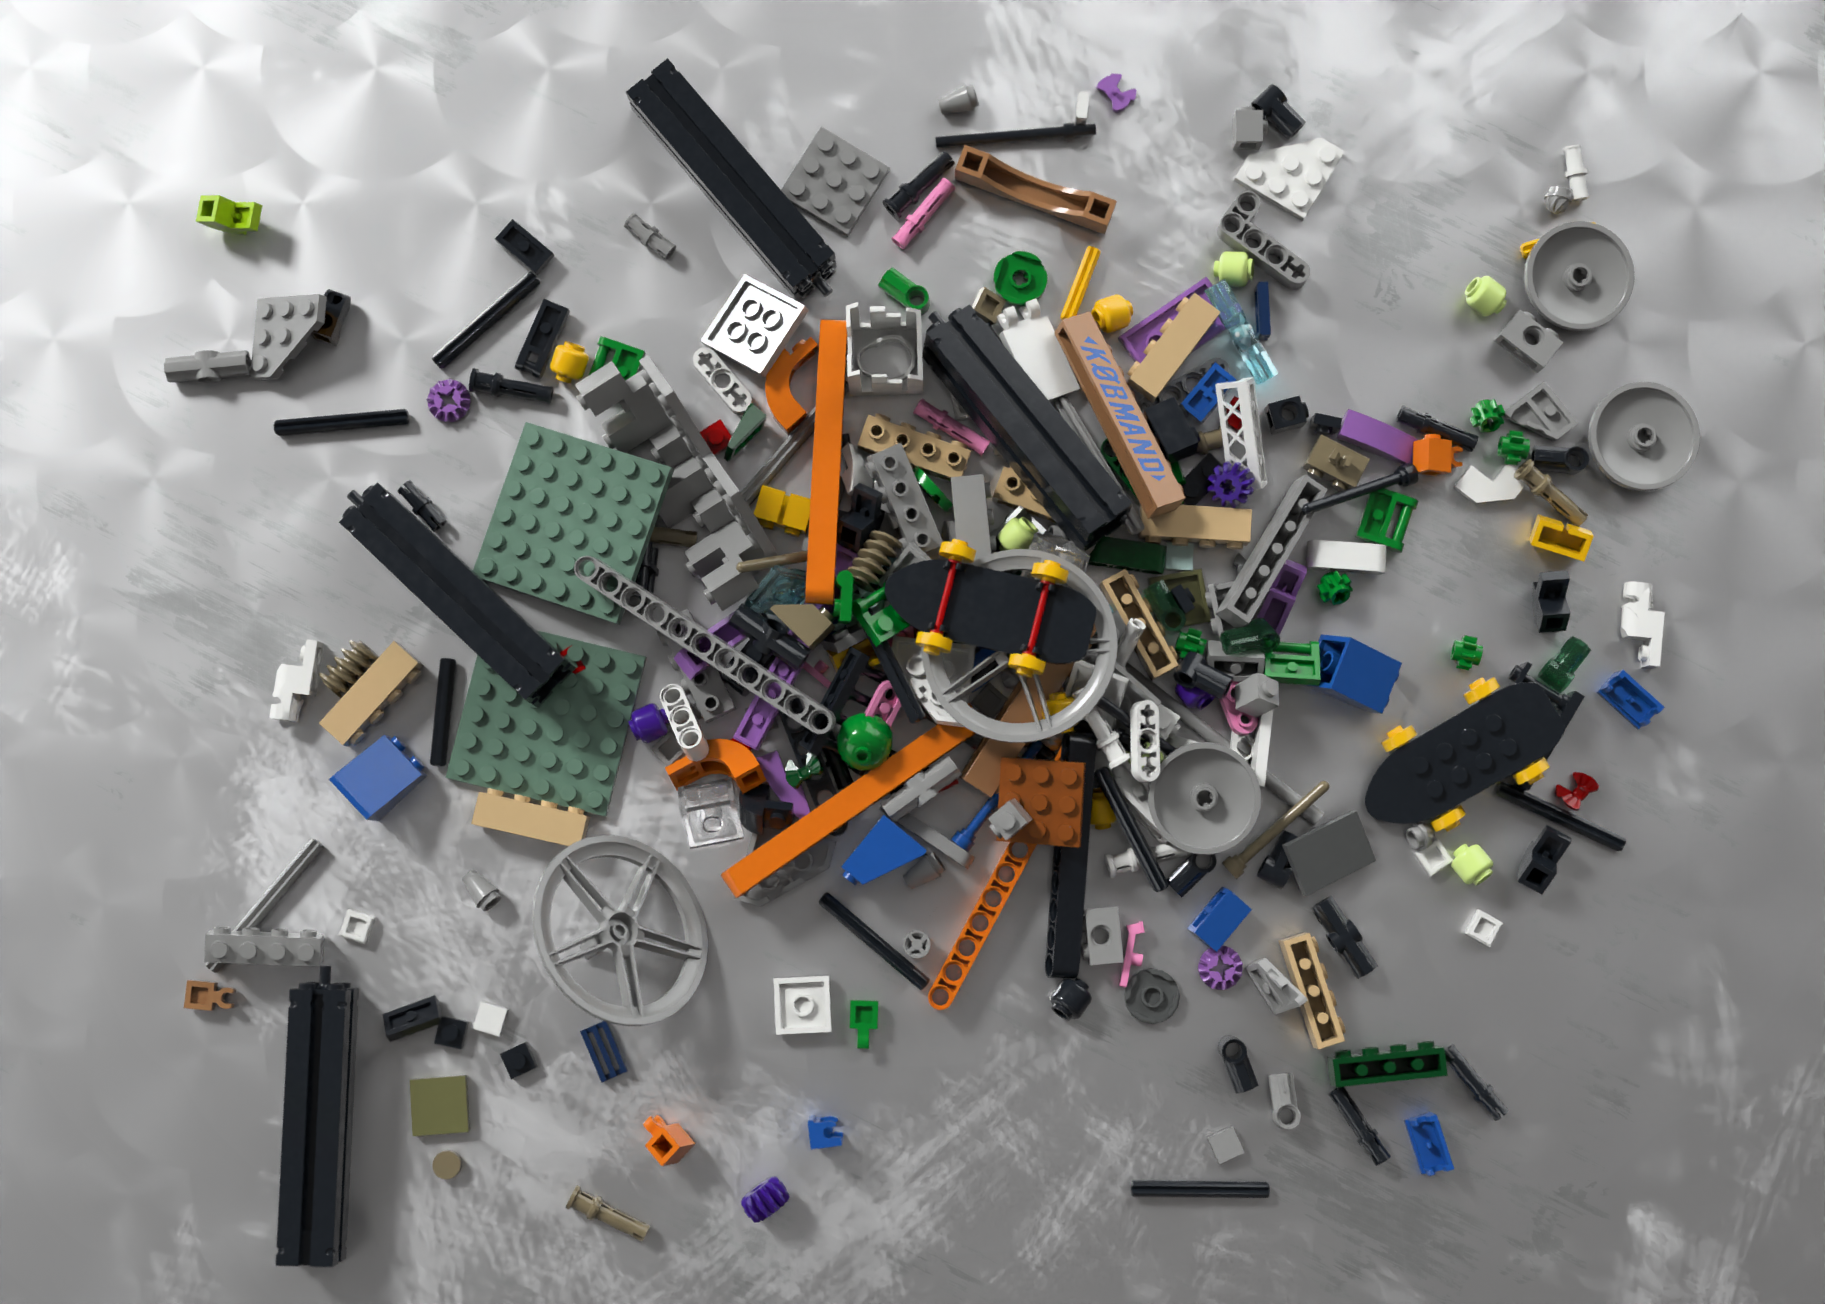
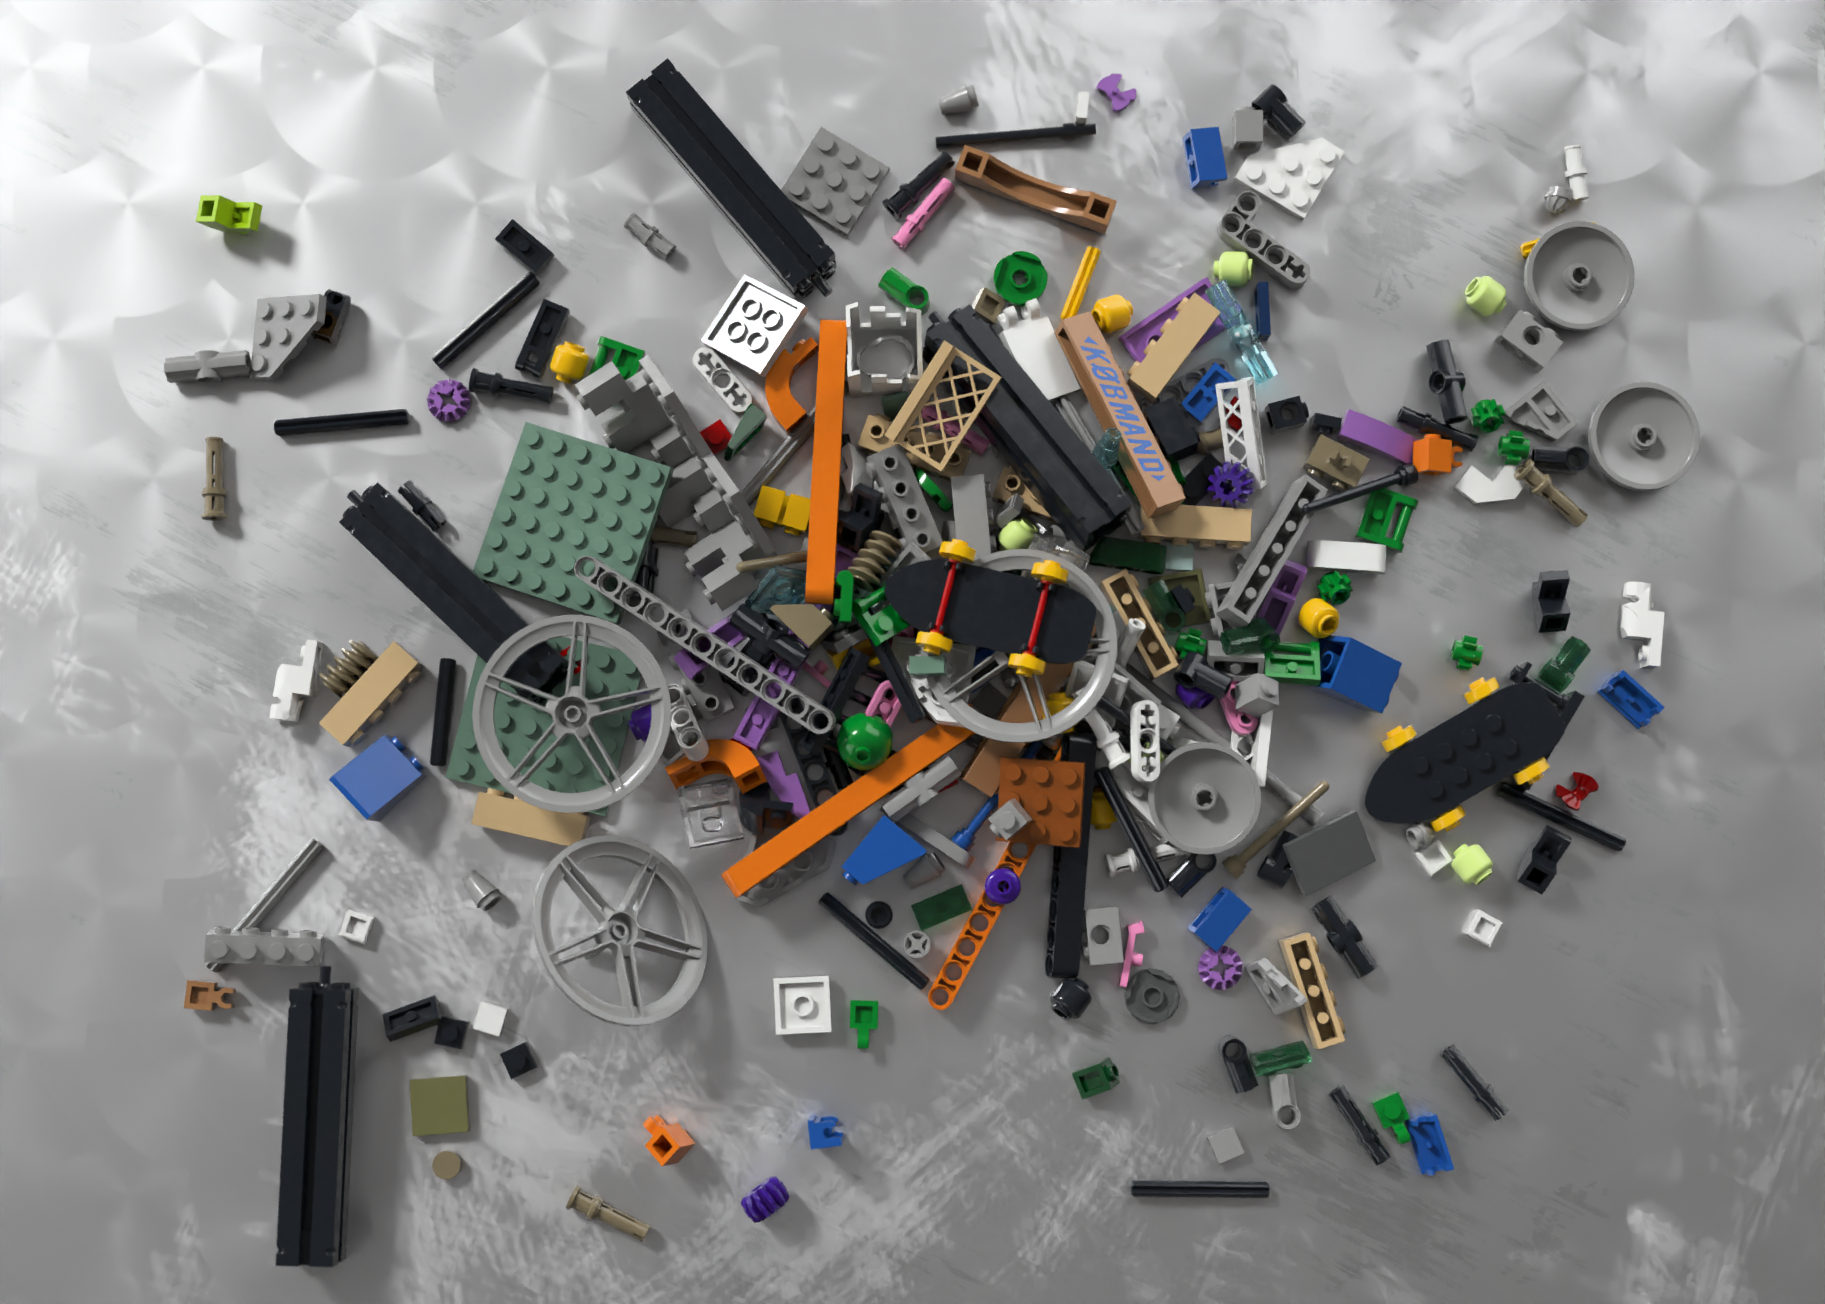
(214, 446): none -> dark tan pin
(570, 713): none -> light grey wheel
(594, 1056): dark blue tile -> none
(796, 776): dark green piece -> none
(878, 914): none -> black plate
(893, 403): none -> sand green slope
(921, 395): none -> tan fence
(927, 666): none -> sand green piece
(941, 907): none -> clear green plate
(991, 886): none -> dark purple head
(1008, 510): none -> light grey tile
(1096, 1078): none -> dark green bracket
(1107, 448): none -> clear light blue cone
(1204, 157): none -> blue hinge
(1280, 1058): none -> clear green plate
(1318, 618): none -> yellow head
(1387, 1066): dark green brick -> none
(1391, 1114): none -> green plate
(1447, 382): none -> black piece
(1567, 541): yellow piece -> none

